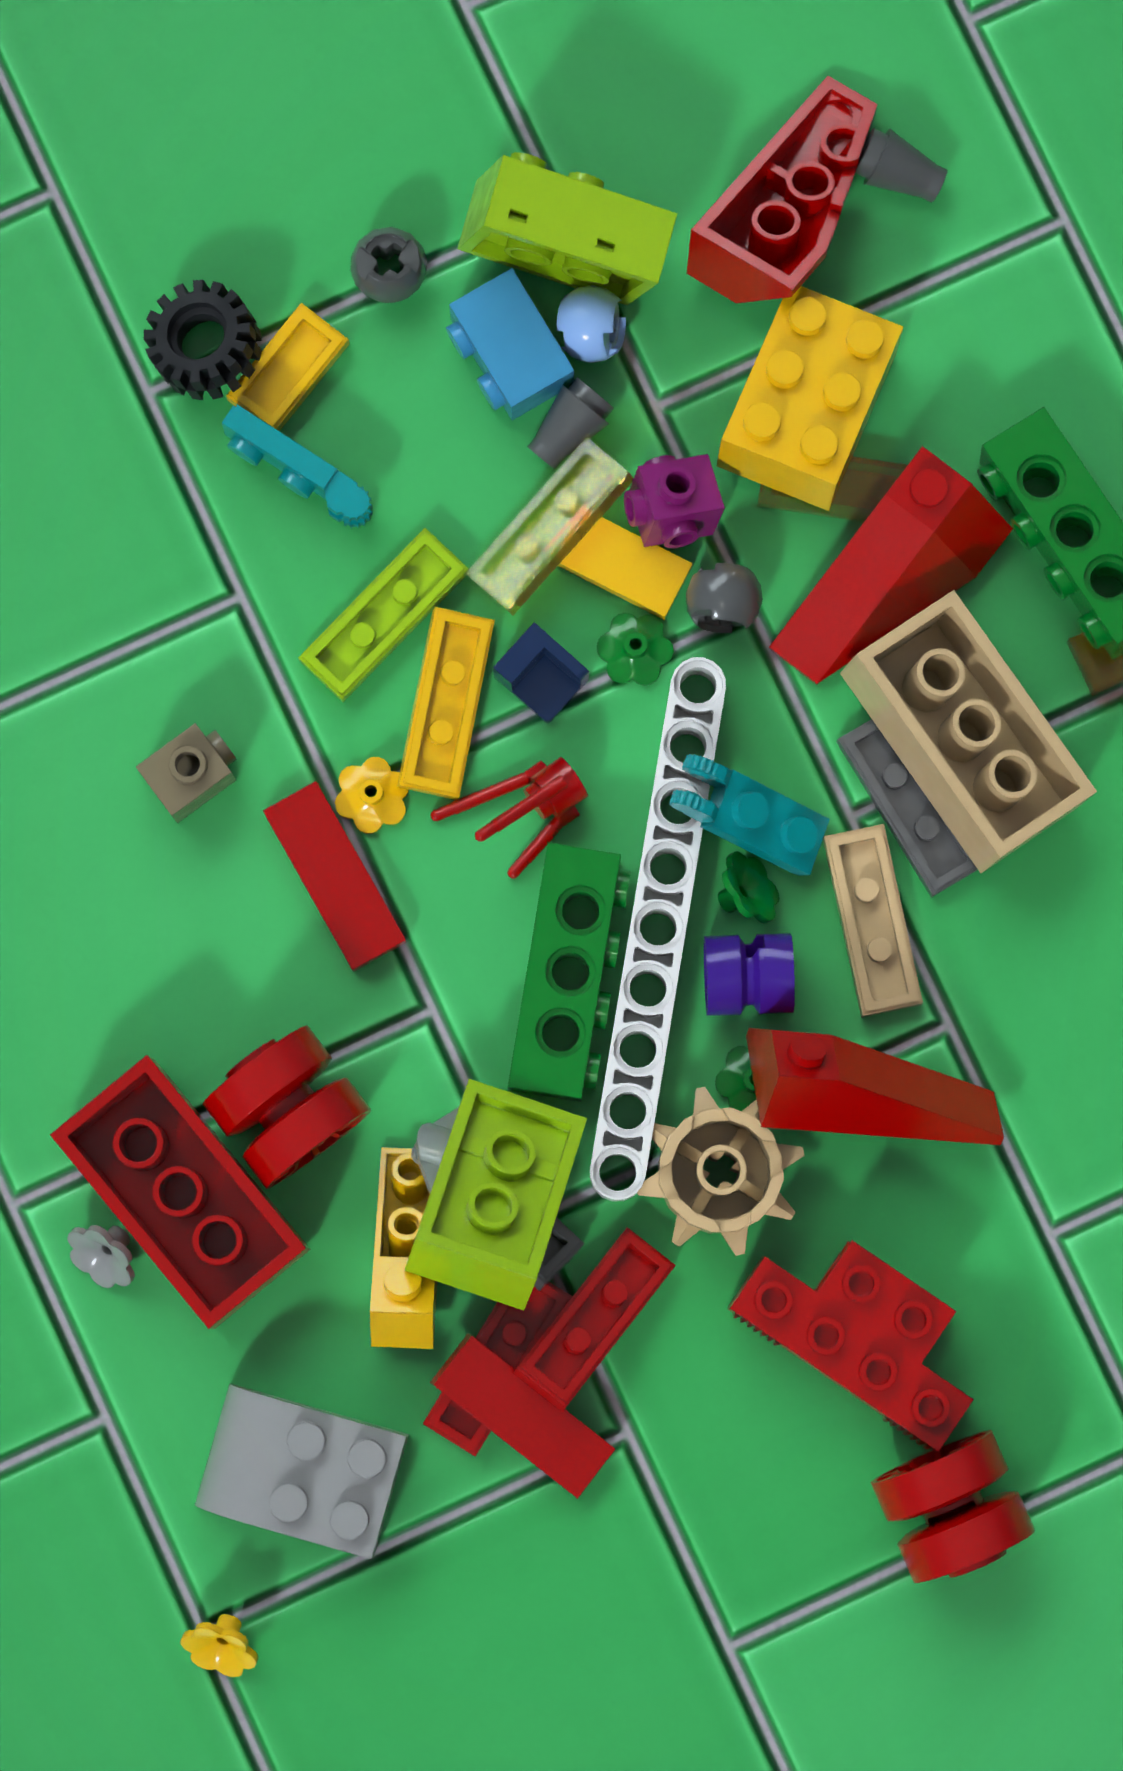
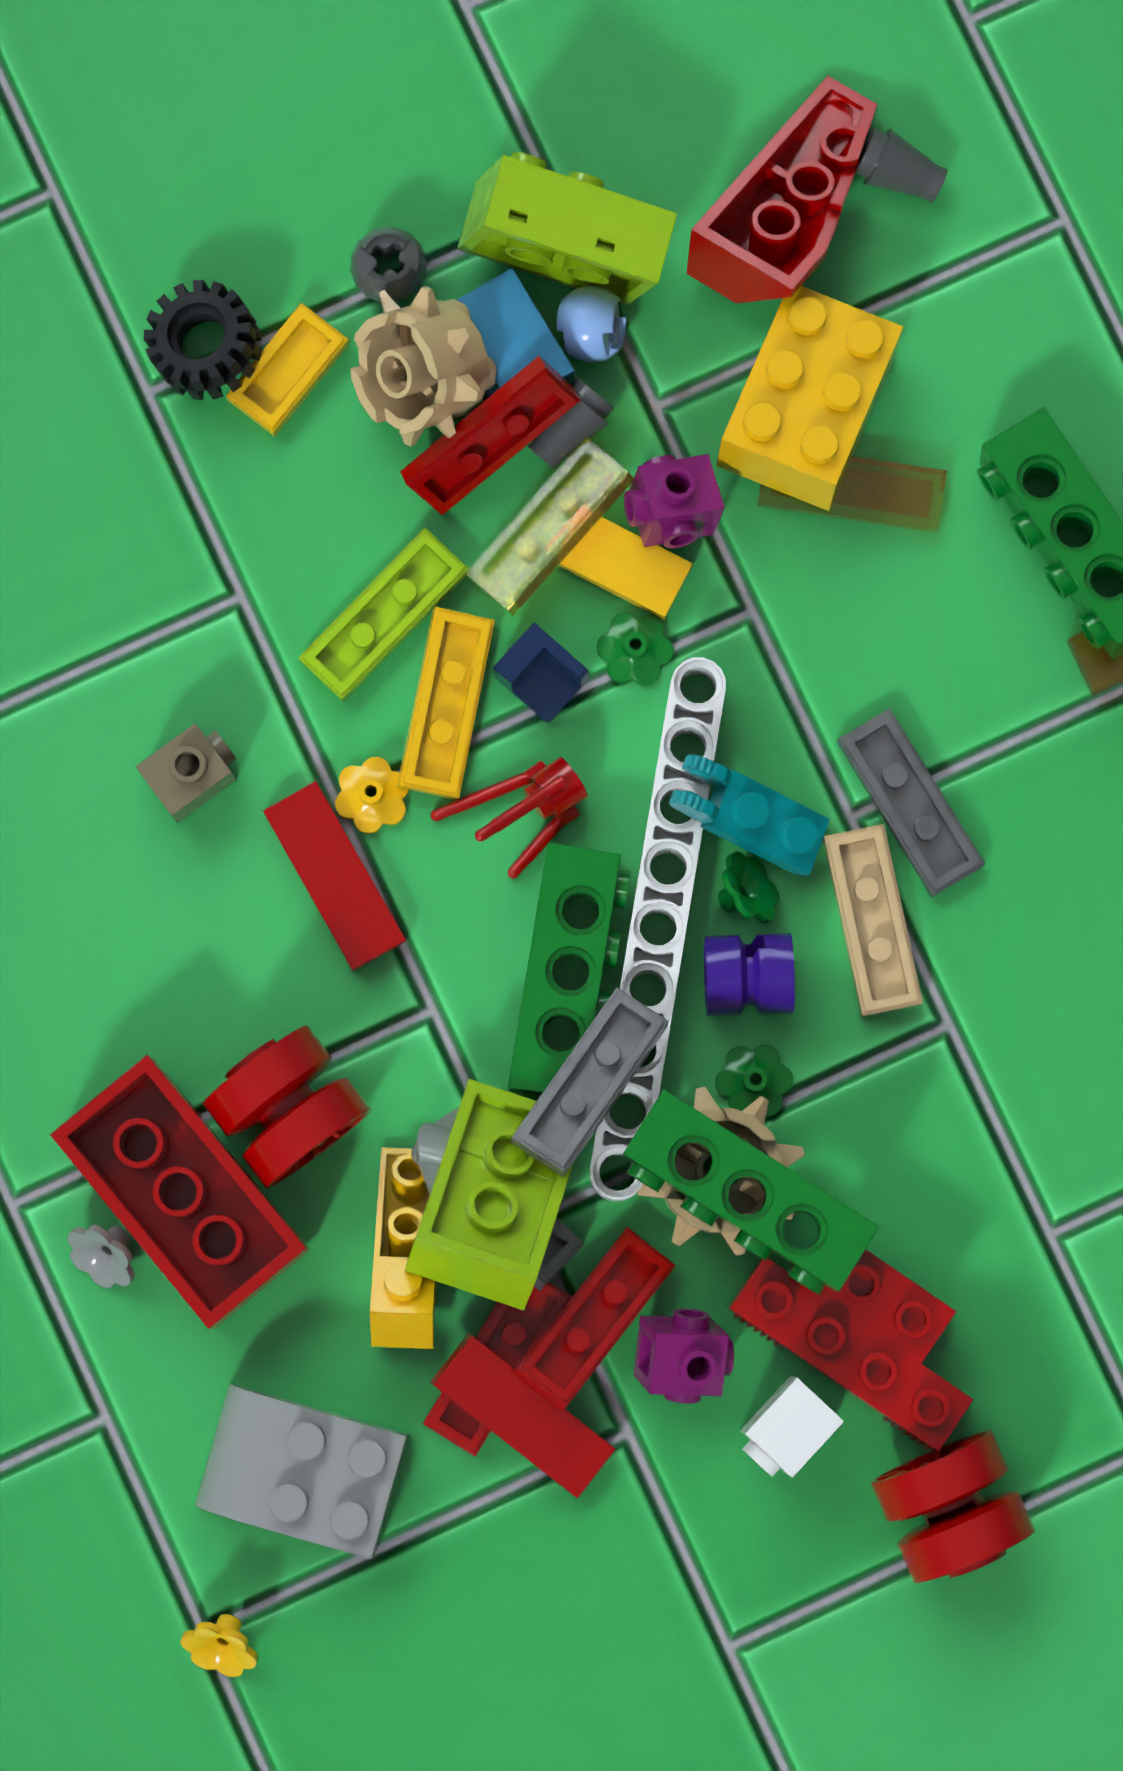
(300, 468): teal hinge -> none
(421, 365): none -> tan brick
(490, 435): none -> red tile
(589, 1082): none -> flat silver tile
(683, 1355): none -> magenta brick
(724, 598): dark grey piece -> none
(789, 1428): none -> white brick
(841, 1230): none -> green brick
(853, 1089): red wedge -> none
(910, 552): red wedge -> none
(967, 731): tan brick -> none

